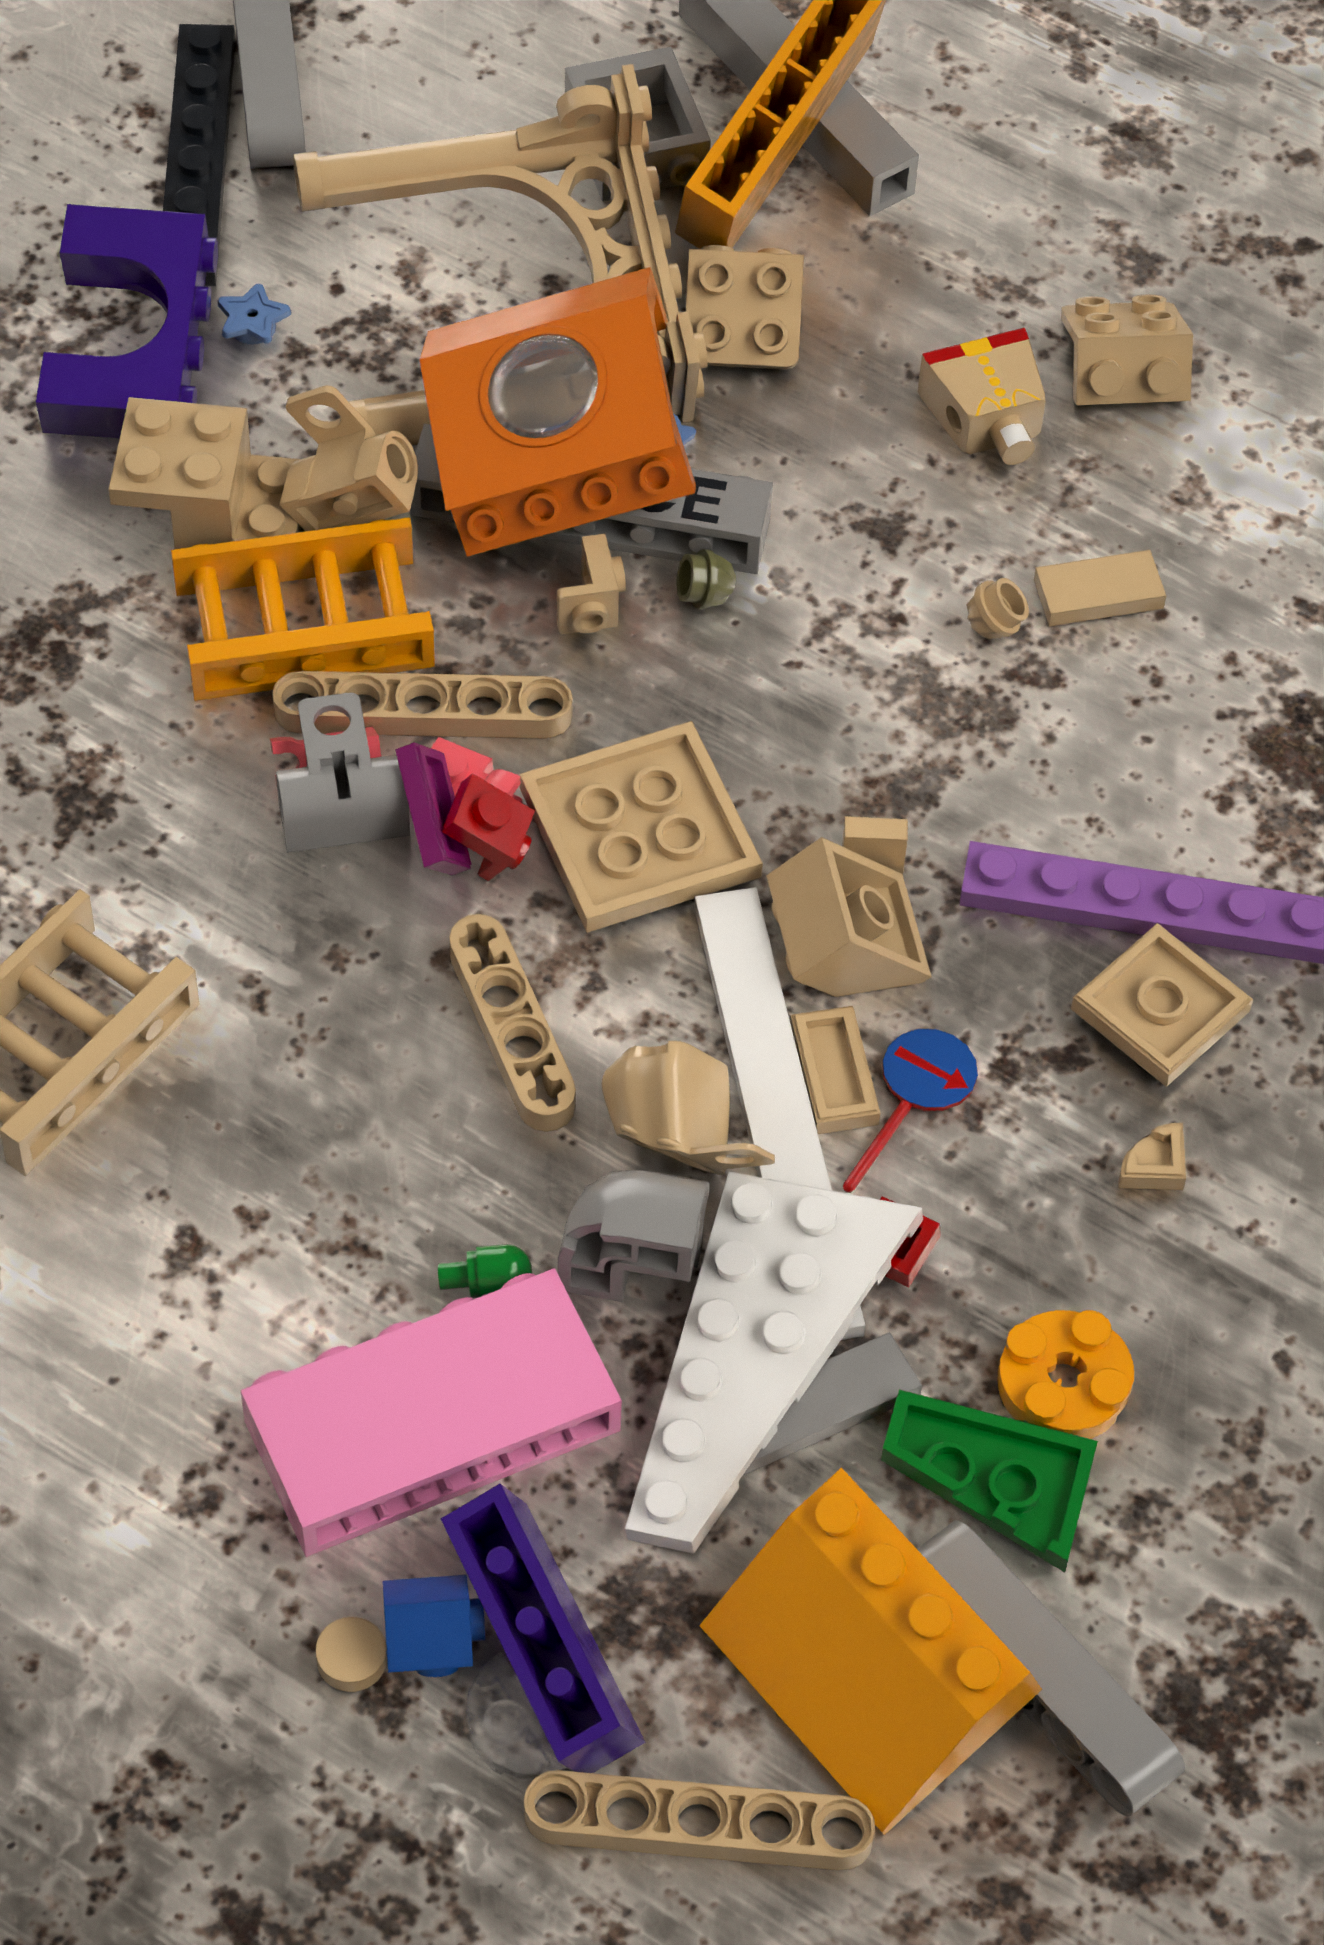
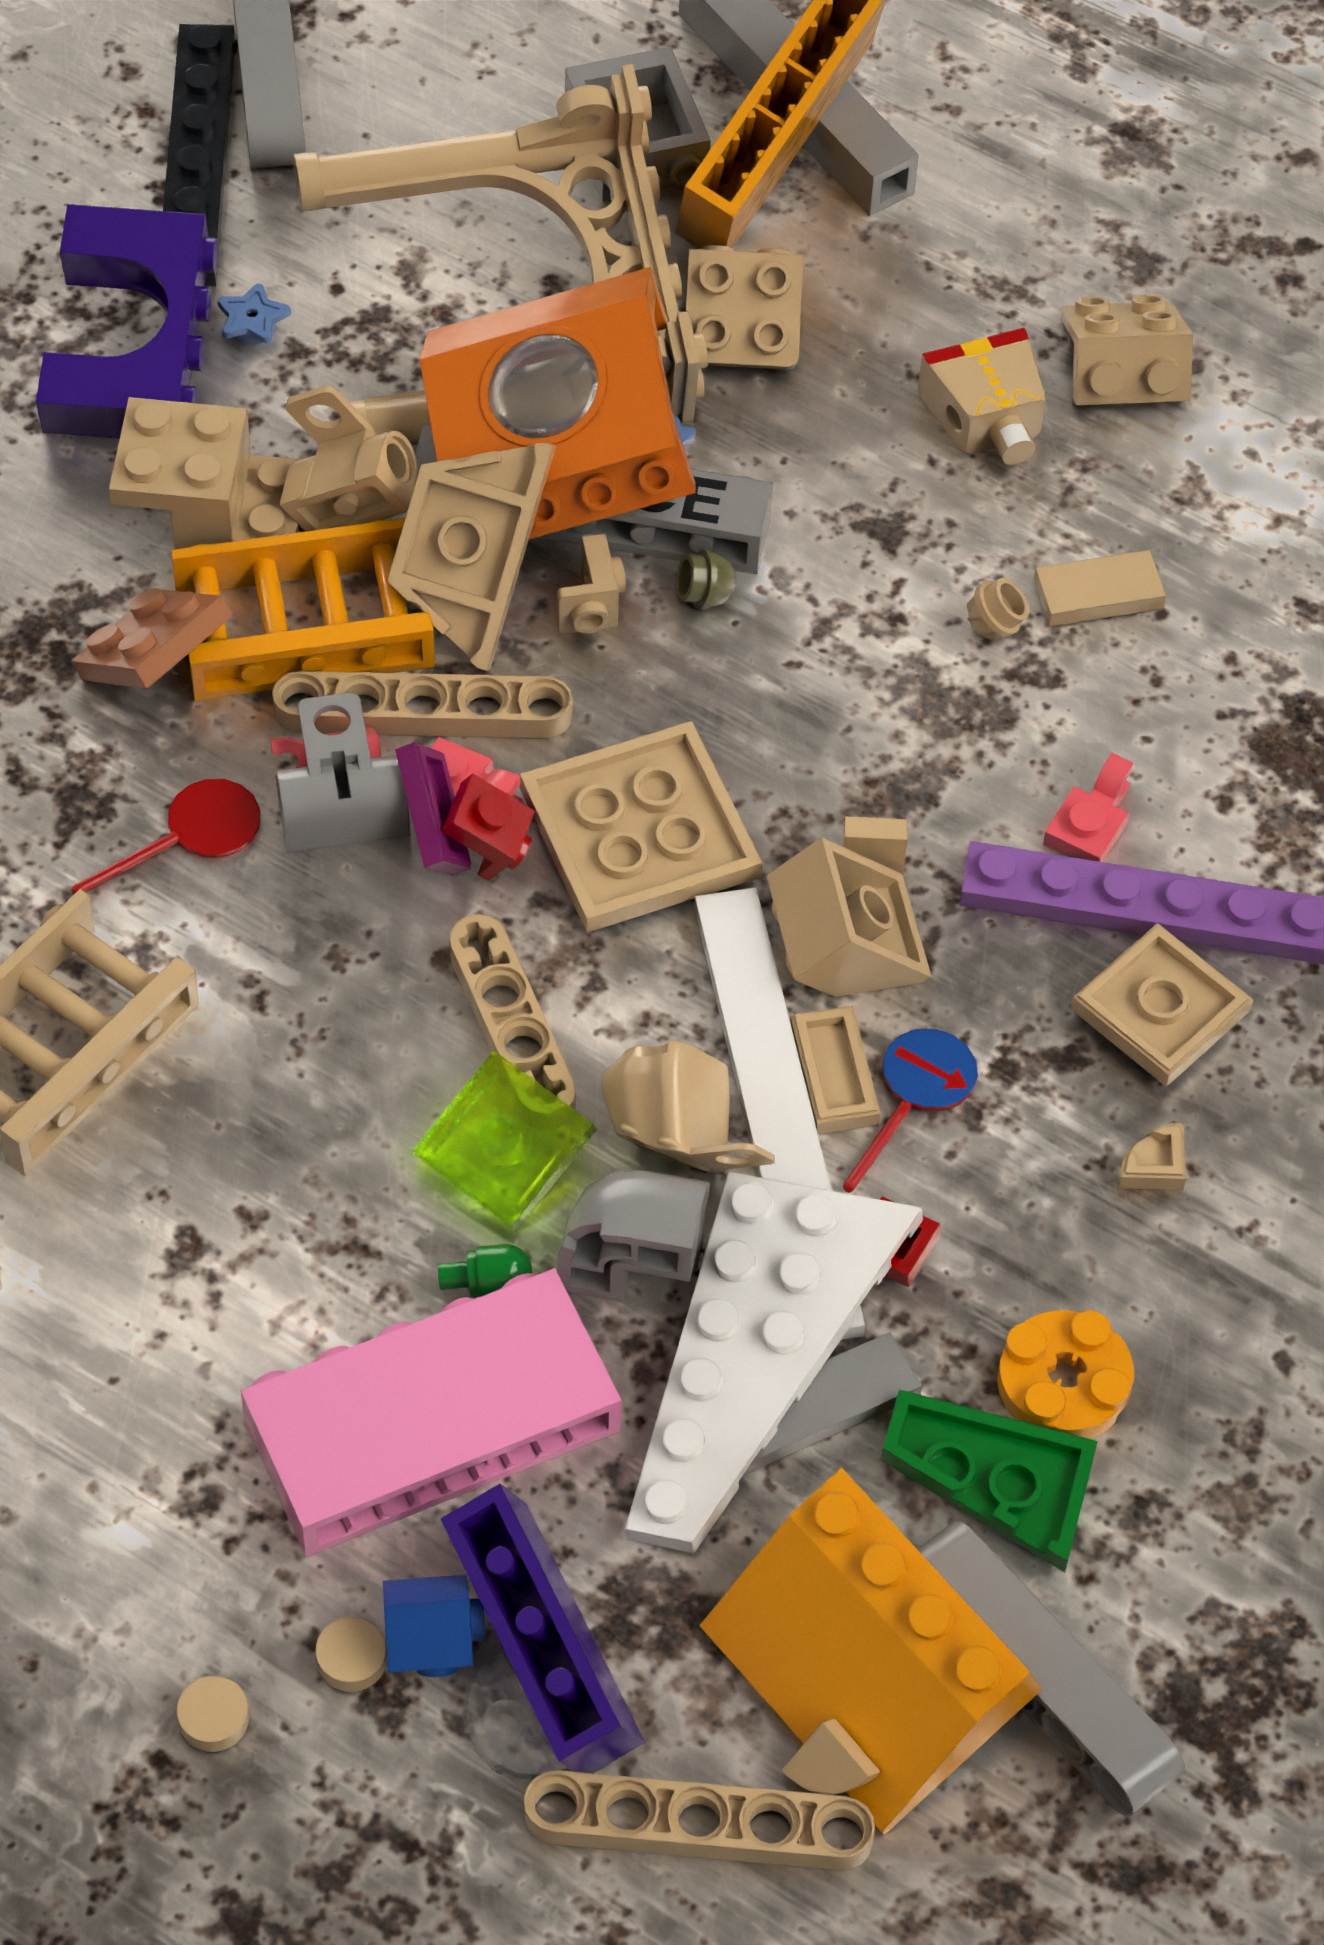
(150, 637): none -> nougat plate
(204, 819): none -> red piece
(213, 1713): none -> tan tile
(469, 541): none -> tan wing
(504, 1140): none -> clear neon green plate
(830, 1762): none -> tan tile
(1092, 822): none -> coral plate

